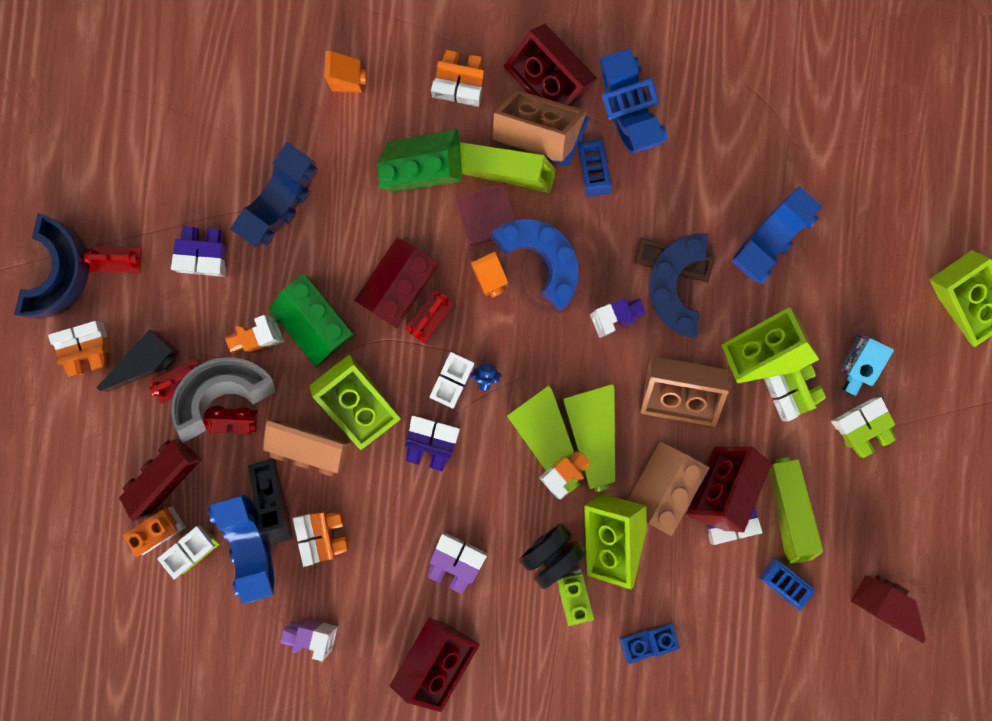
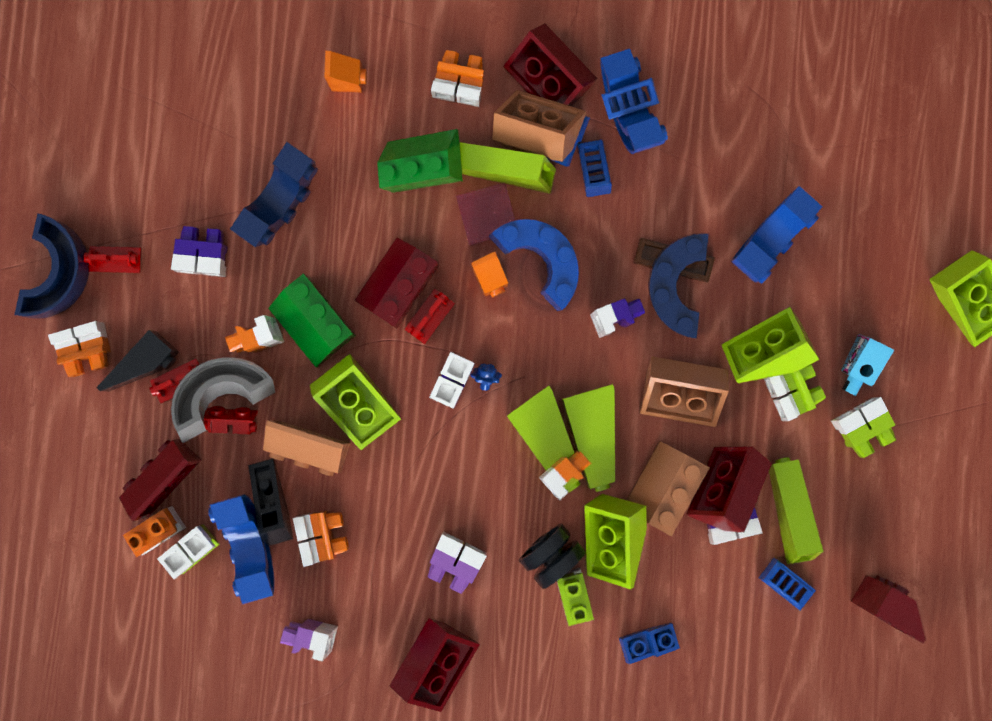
(420, 438): dark purple hips -> none

